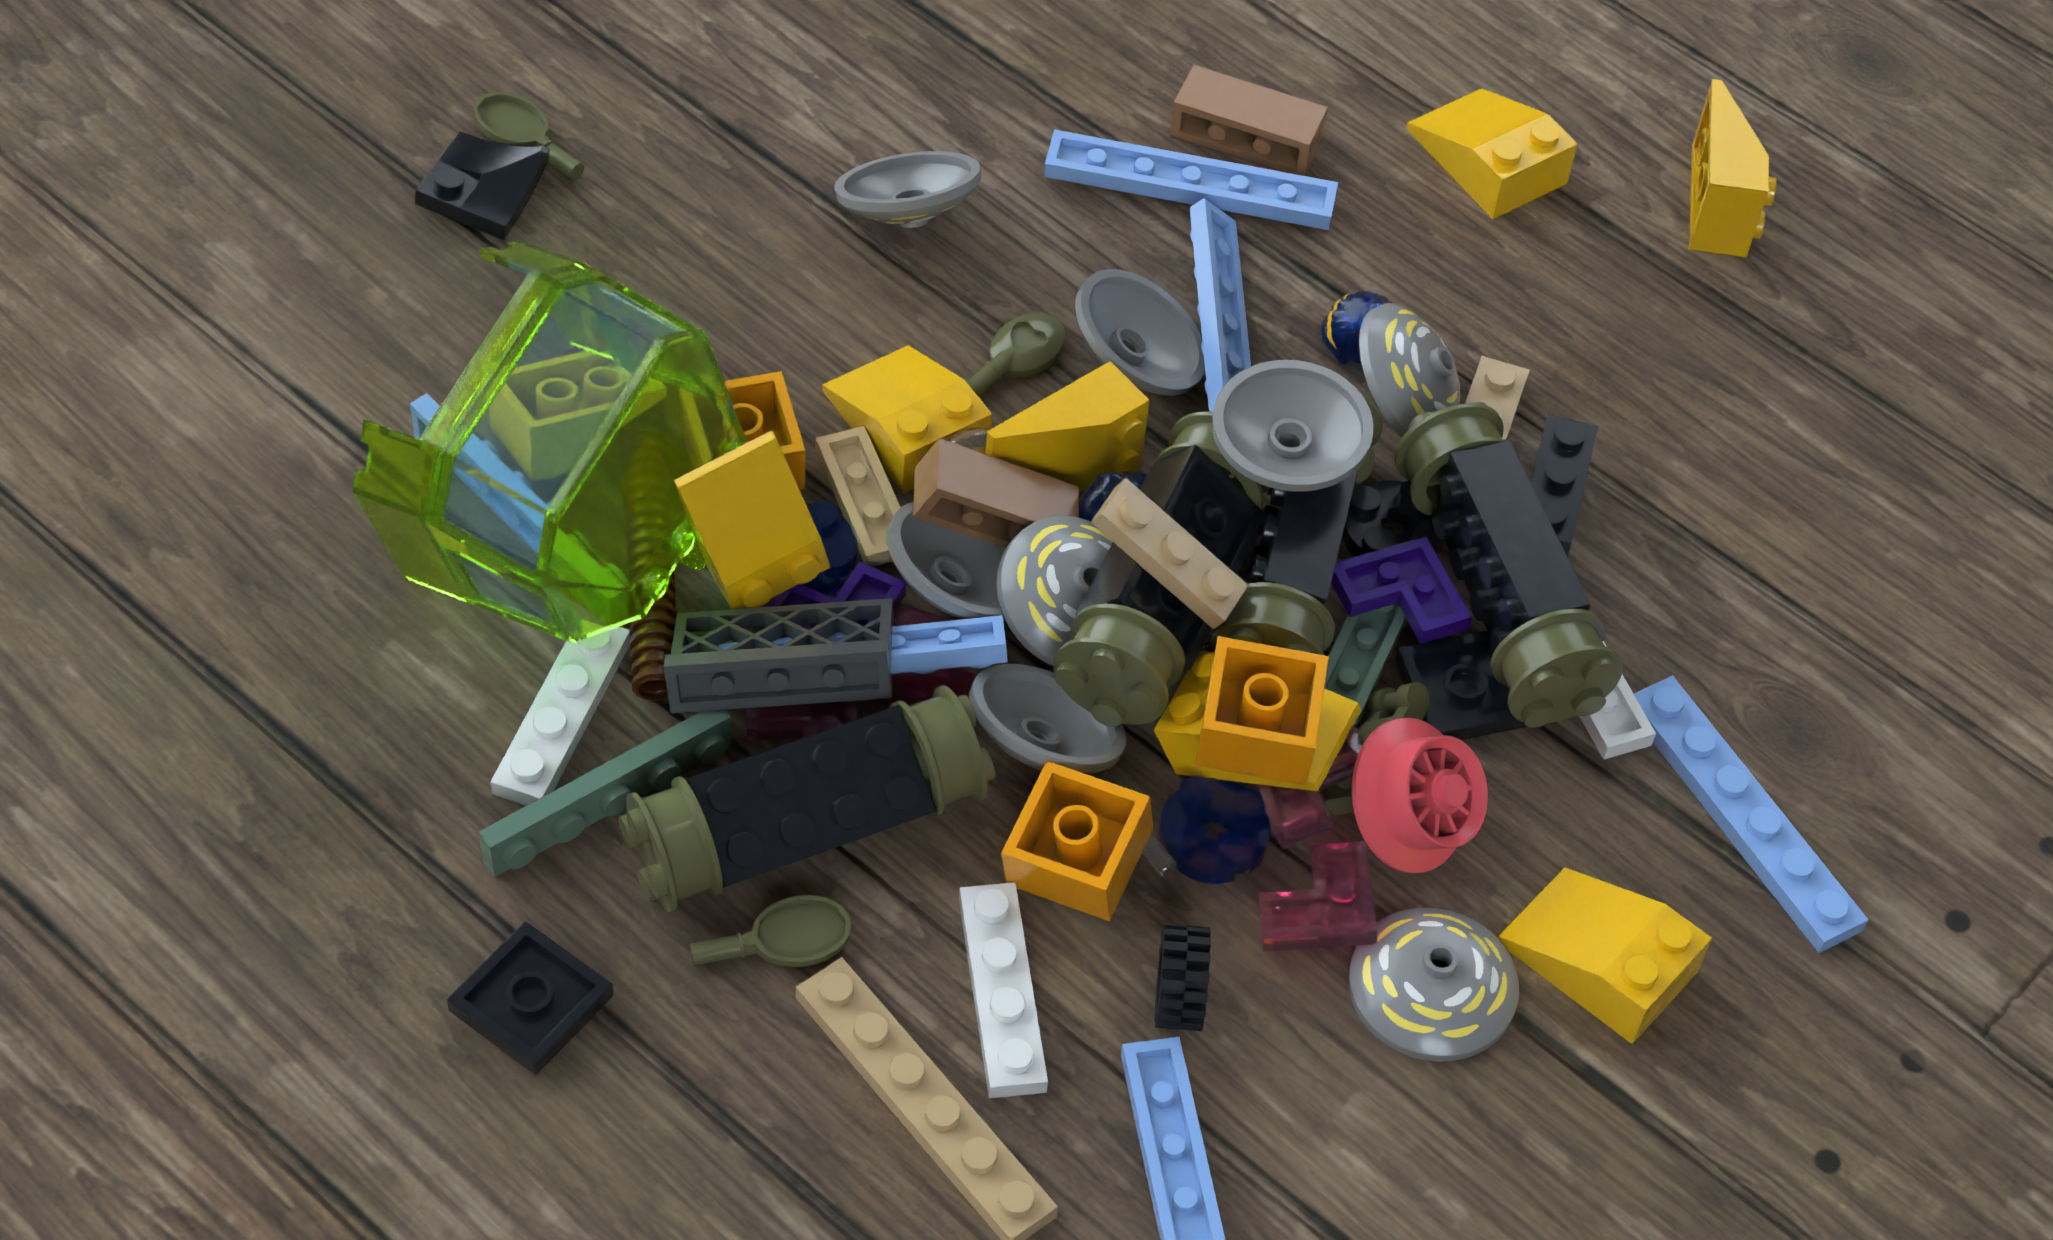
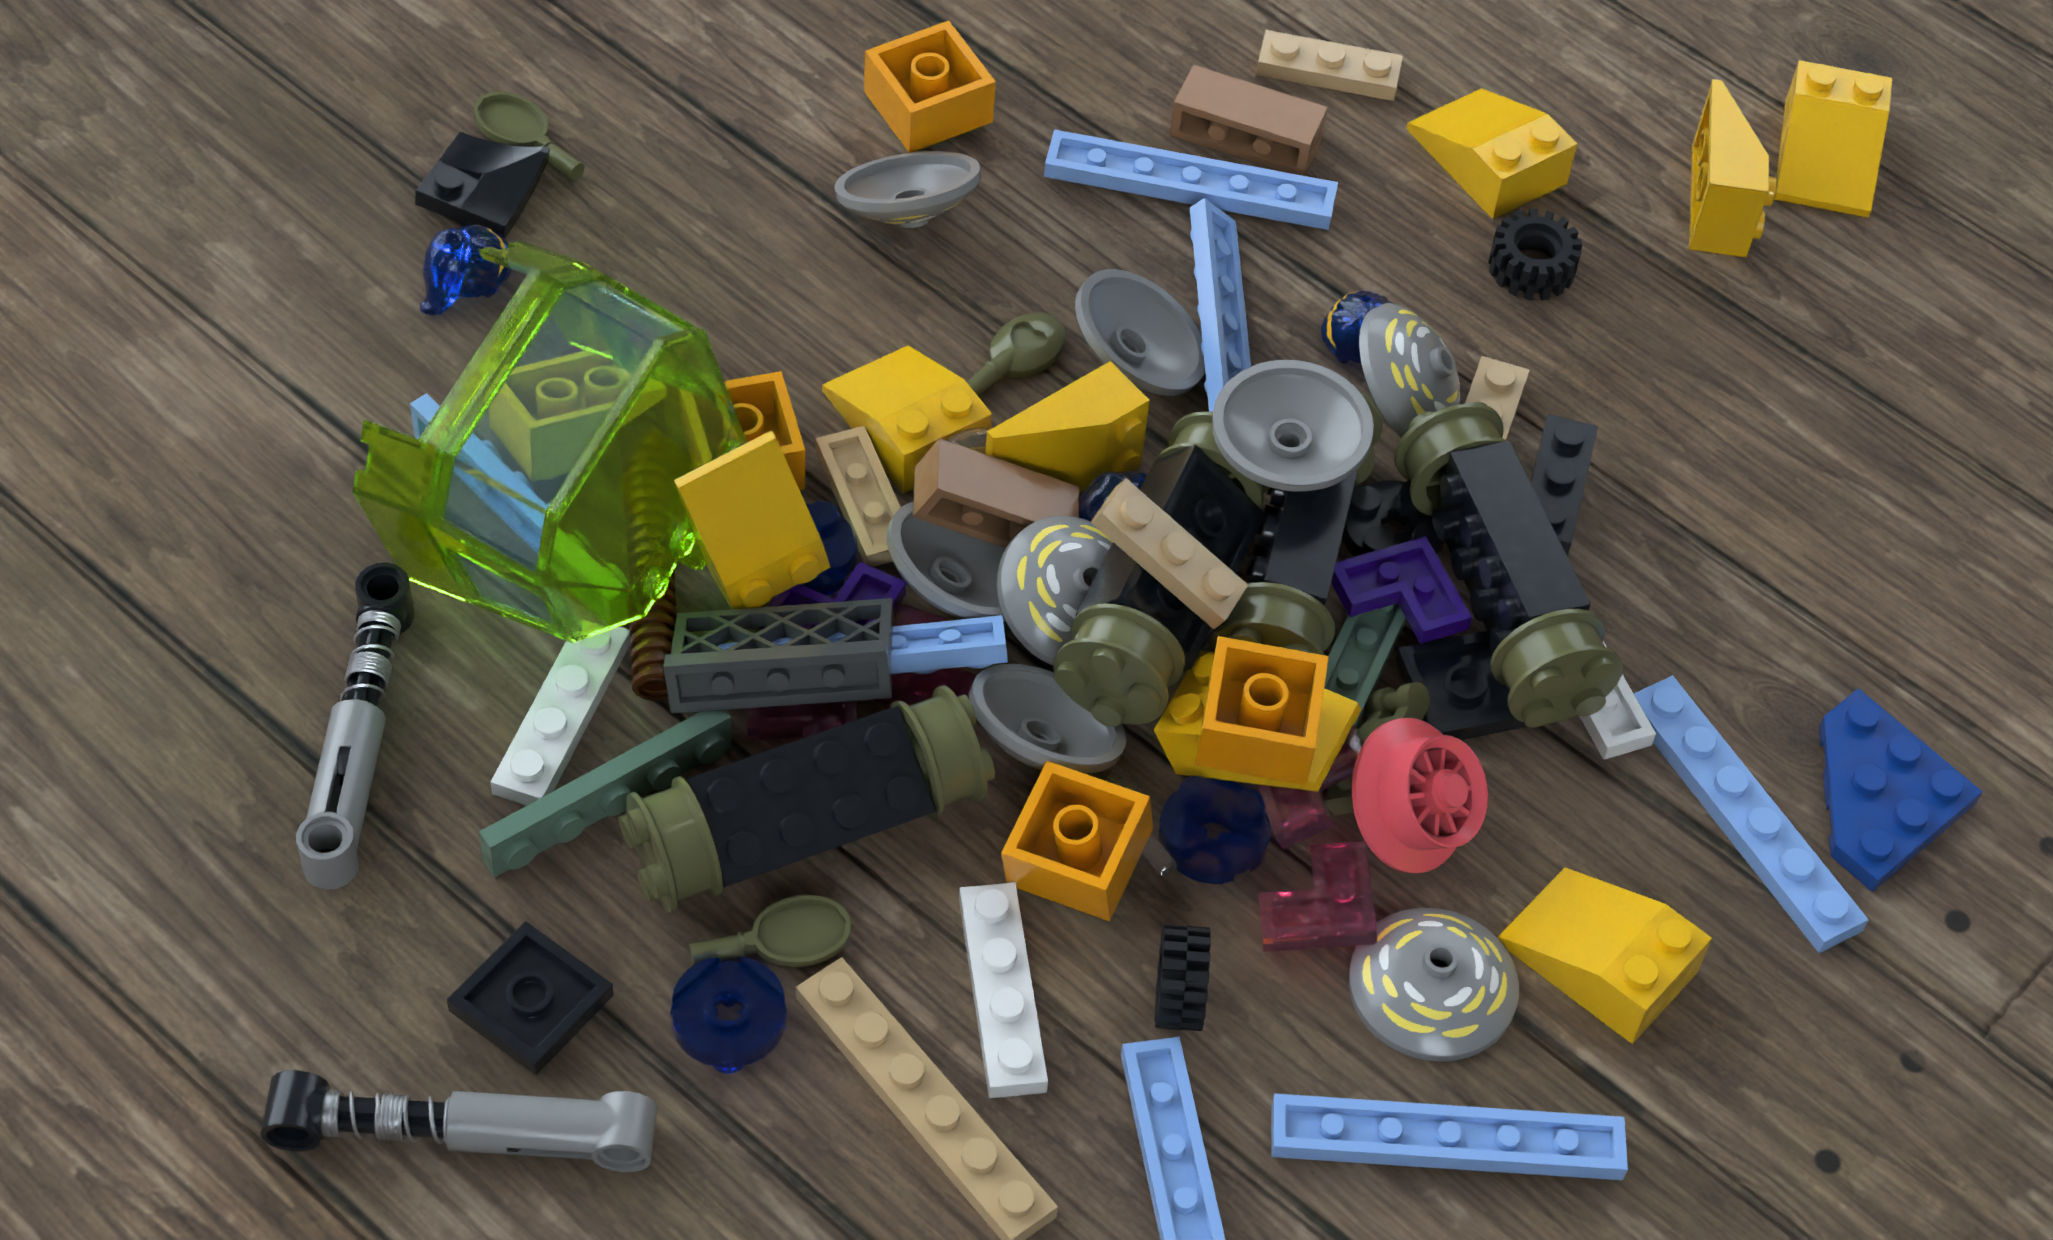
(354, 731): none -> piece
(457, 269): none -> clear blue hair
(610, 1131): none -> piece
(734, 1042): none -> clear blue plate
(929, 86): none -> light orange brick
(1329, 65): none -> tan plate
(1448, 1137): none -> light blue plate
(1540, 235): none -> black tyre
(1832, 138): none -> yellow slope
(1884, 790): none -> blue plate

